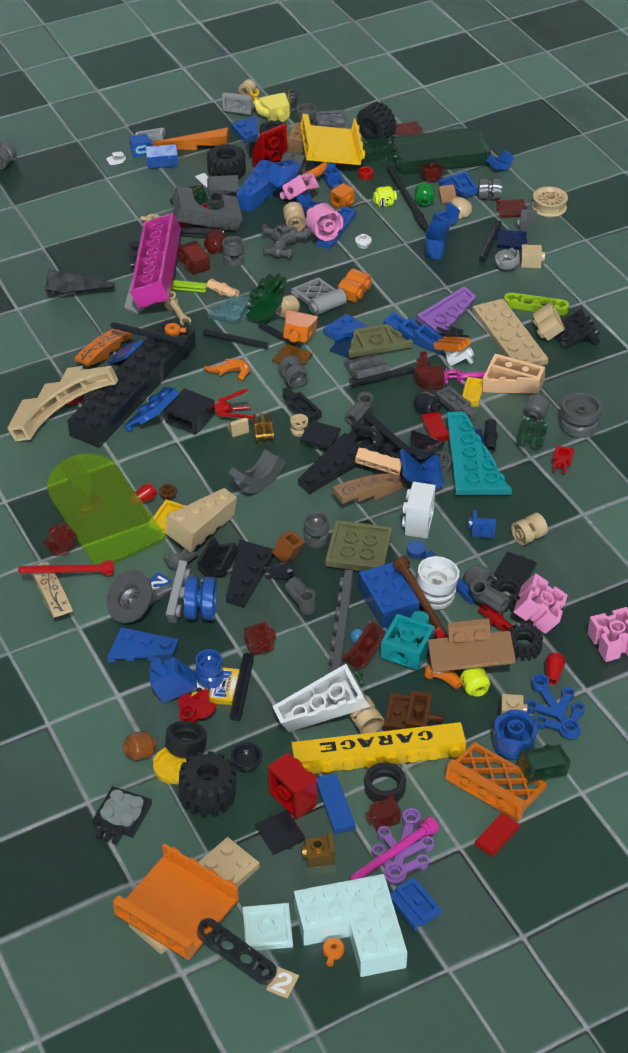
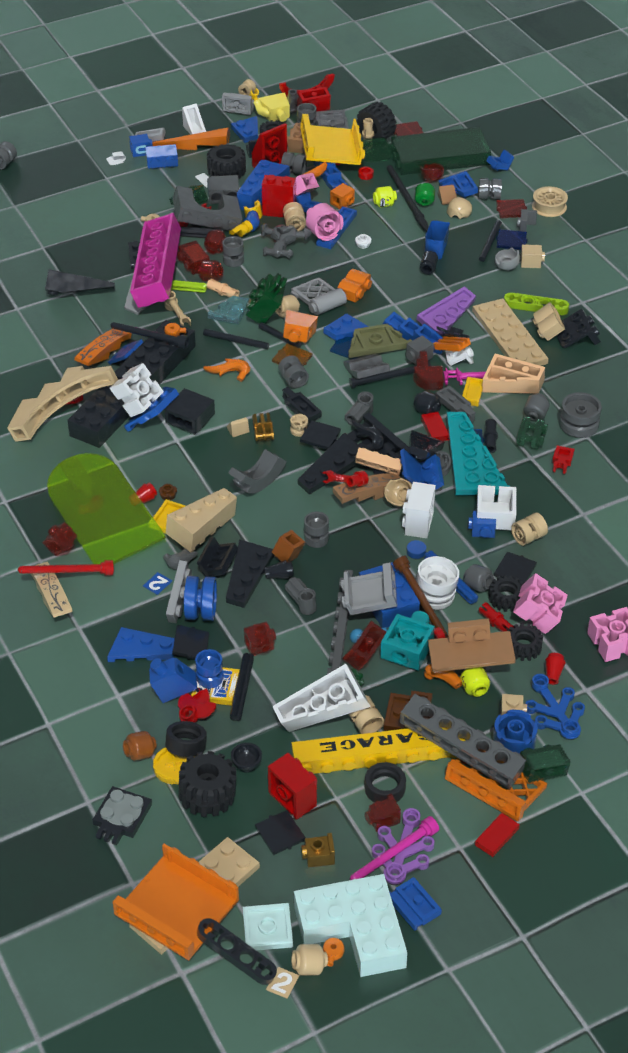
(132, 595): flat silver piece -> none
(136, 390): none -> white brick
(189, 641): none -> black piece
(192, 119): none -> white slope
(210, 270): none -> clear red head
(224, 408): red plant -> none
(251, 221): none -> yellow piece
(276, 193): none -> red brick
(283, 172): blue brick -> none
(309, 959): none -> tan head
(316, 95): none -> red piece
(335, 804): blue tile -> none
(357, 479): none -> red brick
(358, 546): olive plate -> none
(368, 131): none -> tan pin
(370, 591): none -> light grey panel
(396, 491): none -> tan hair
(420, 344): none -> dark grey brick
(428, 262): none -> black brick
(449, 215): blue bracket -> none
(467, 751): none -> dark grey brick
(490, 596): dark grey piece -> none
(503, 511): none -> white piece

